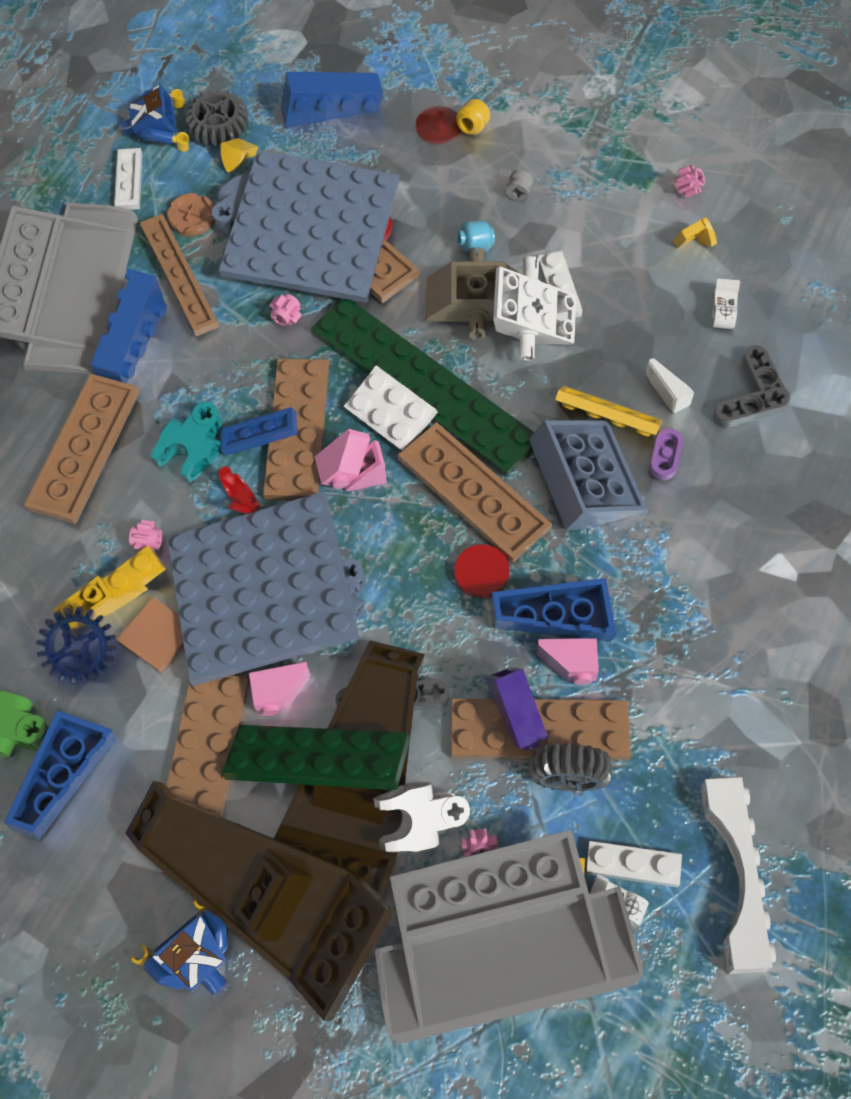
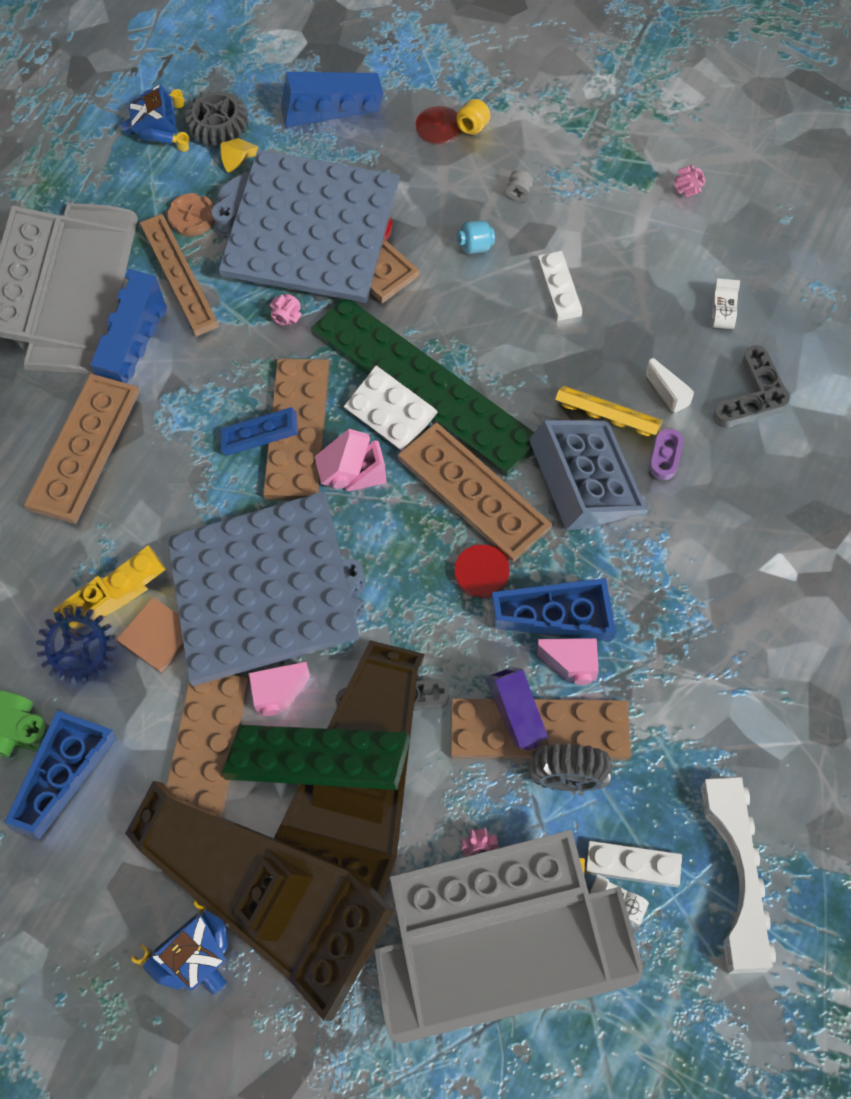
(128, 178): white tile -> none
(145, 535): bright pink gear -> none
(191, 438): teal piece -> none
(238, 491): red helmet -> none
(422, 816): white piece -> none
(464, 292): dark tan slope -> none
(532, 309): white slope -> none
(701, 229): yellow tile -> none

